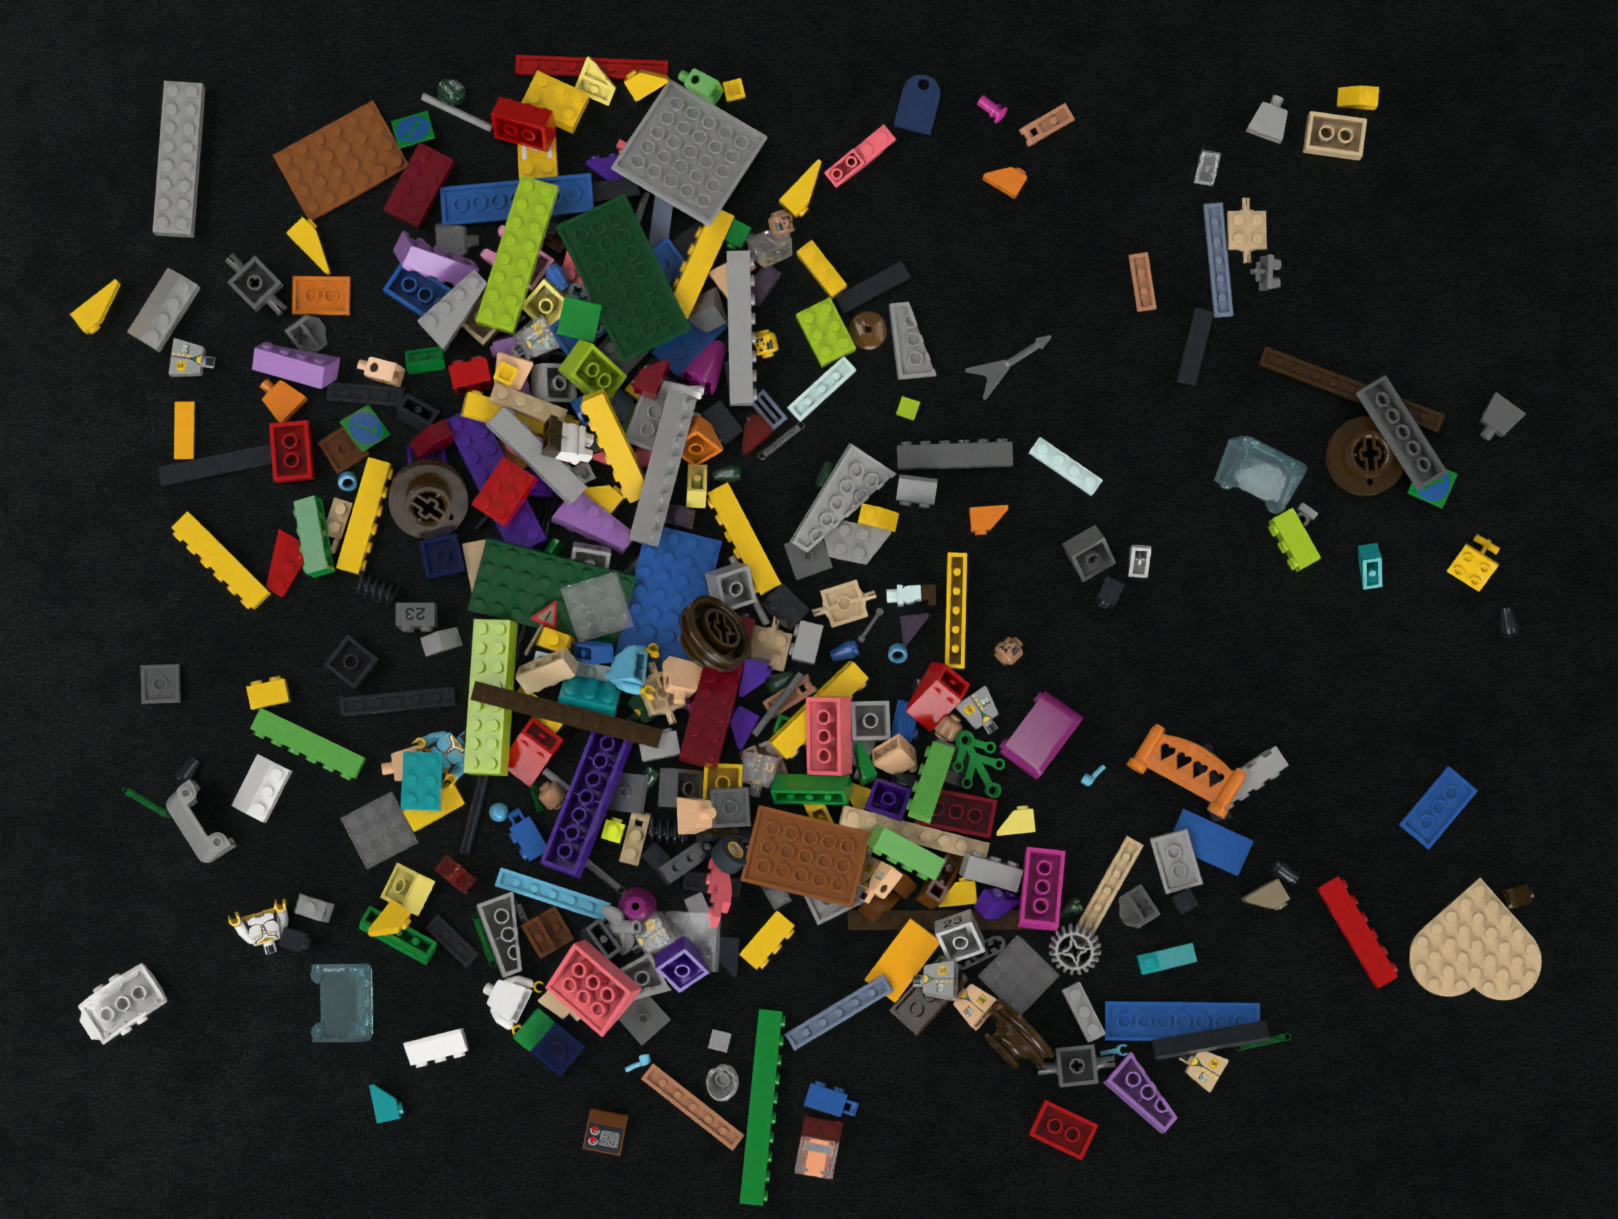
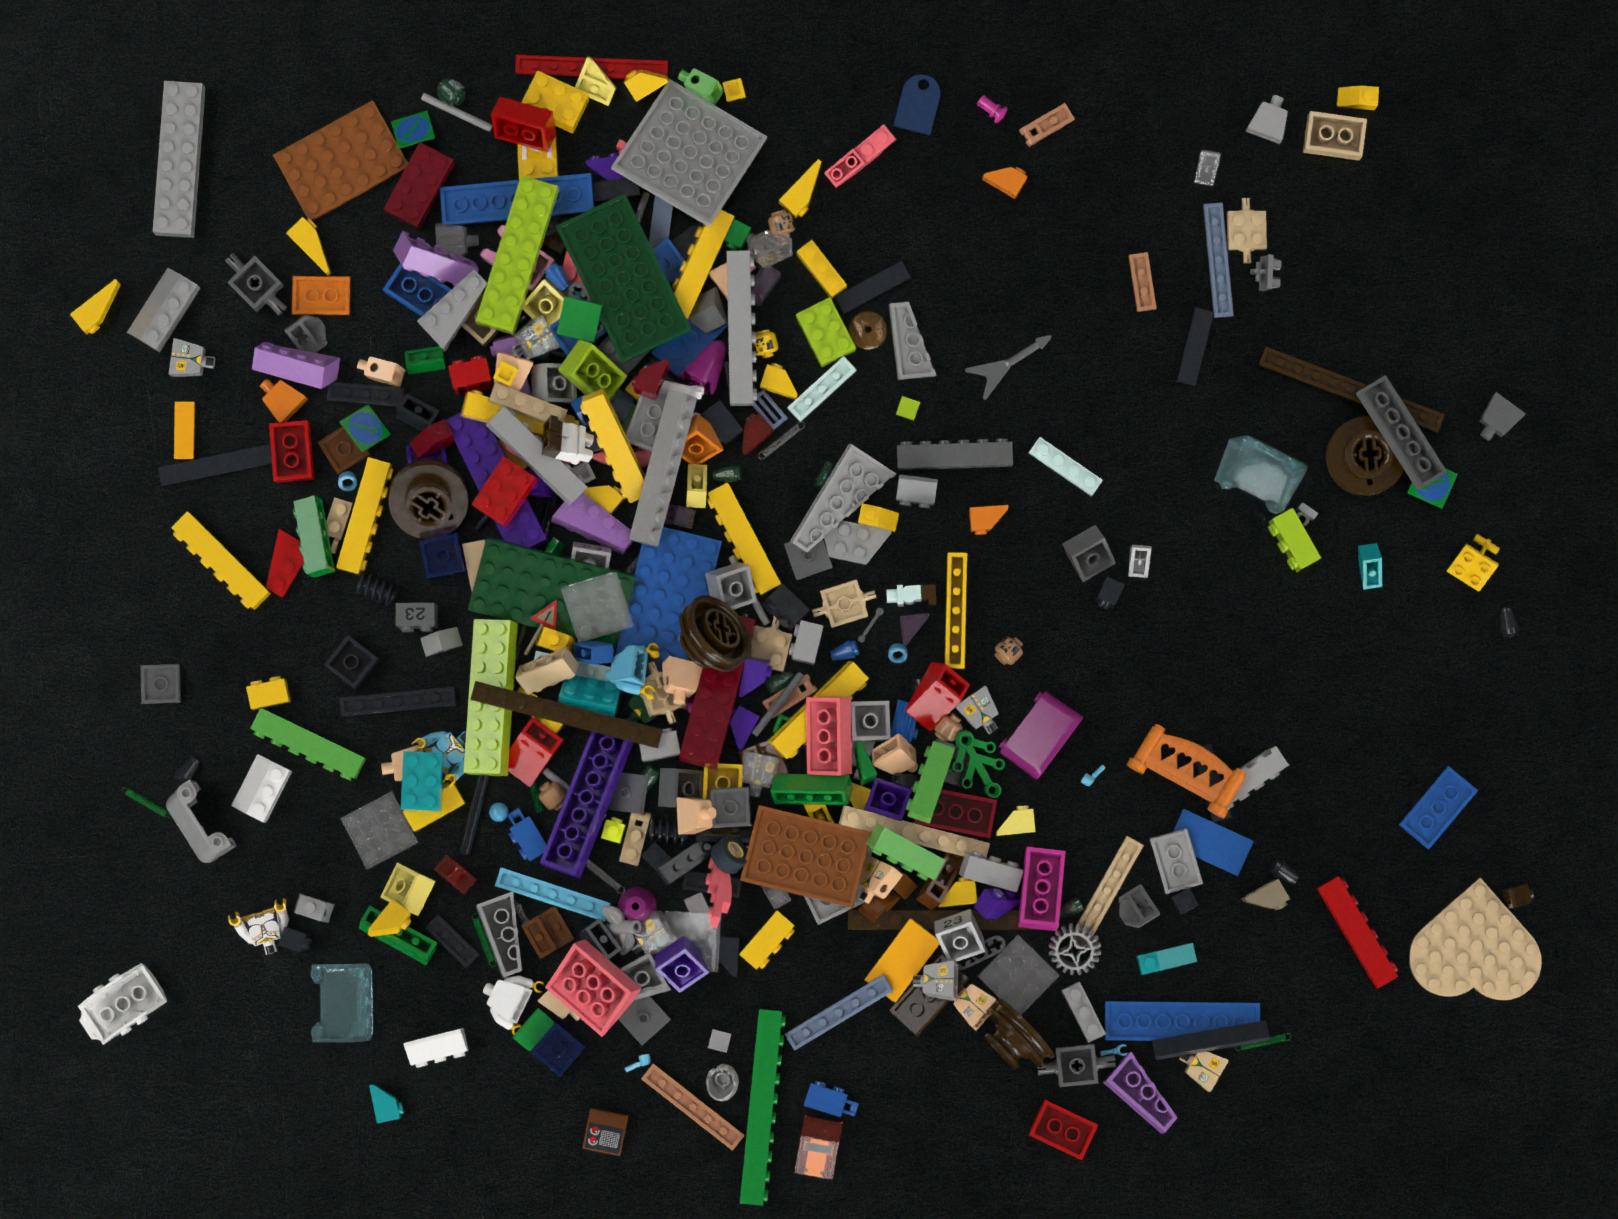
(778, 382): none -> yellow slope

